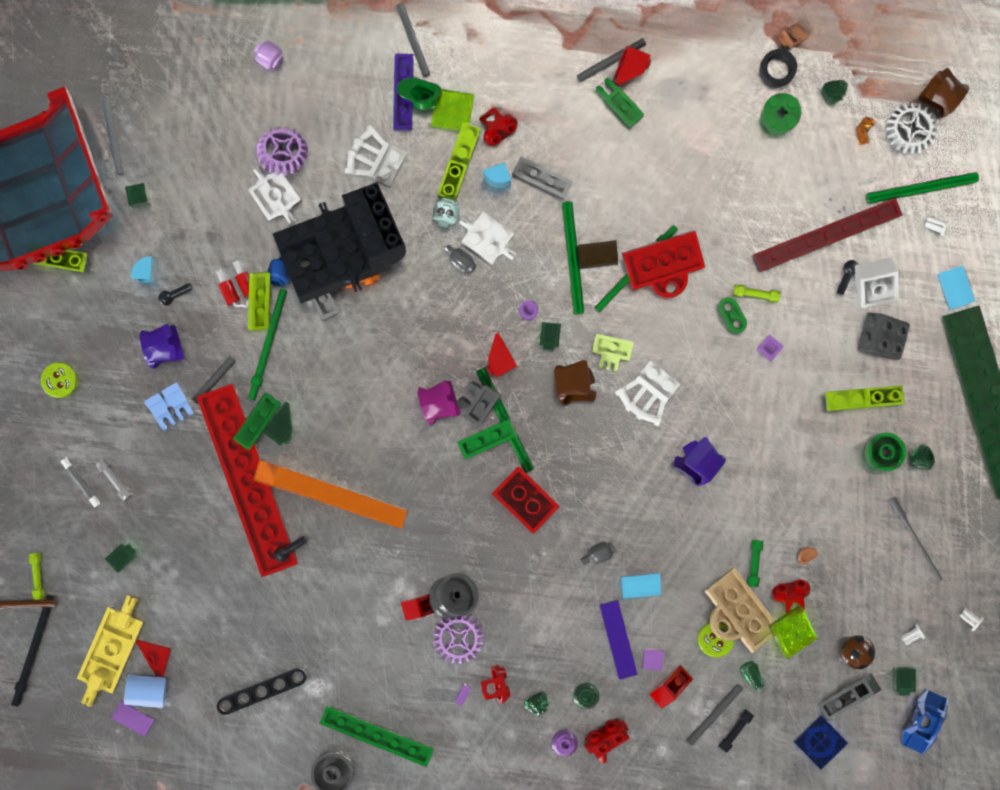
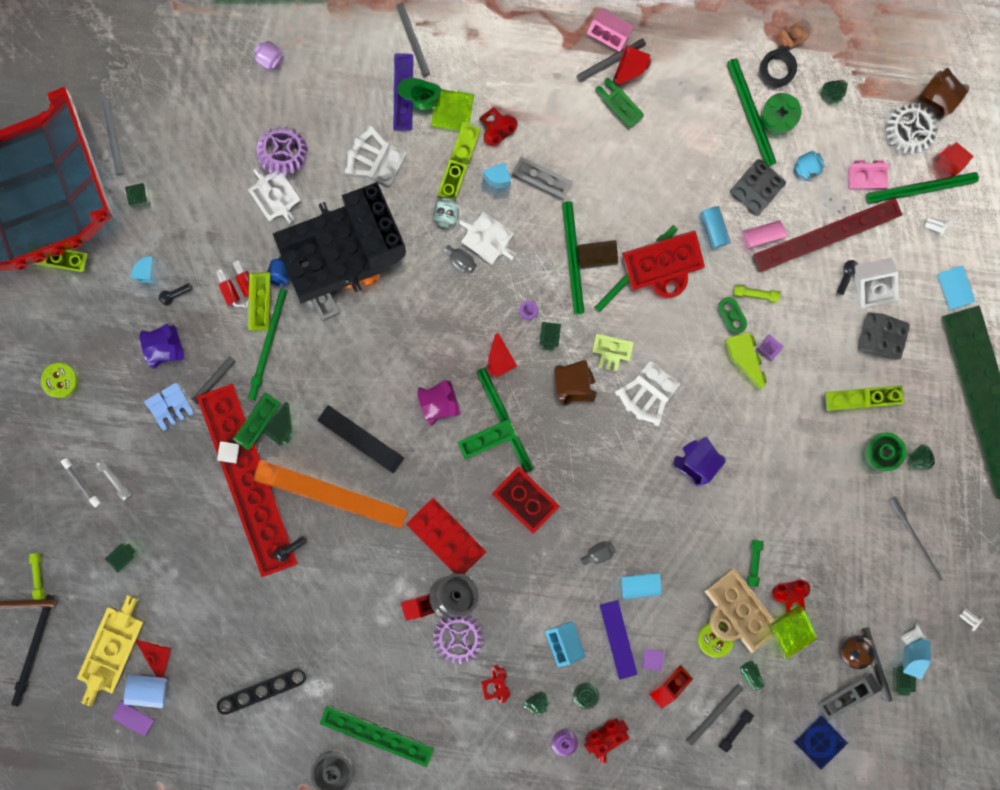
(228, 452): none -> white tile
(360, 439): none -> black beam
(446, 537): none -> red plate
(463, 694): medium lavender tile -> none
(482, 404): dark grey plate -> none
(565, 644): none -> medium azure brick
(610, 29): none -> bright pink brick
(715, 227): none -> medium azure brick
(743, 354): none -> lime slope
(751, 112): none -> green axle
(758, 186): none -> dark grey bracket
(764, 234): none -> bright pink brick
(807, 554): nougat piece -> none
(810, 164): none -> medium azure head
(862, 129): clear orange arm -> none
(868, 175): none -> bright pink bracket
(878, 669): none -> dark grey bar
(917, 658): none -> medium azure brick
(922, 738): blue piece -> none
(954, 158): none -> red brick

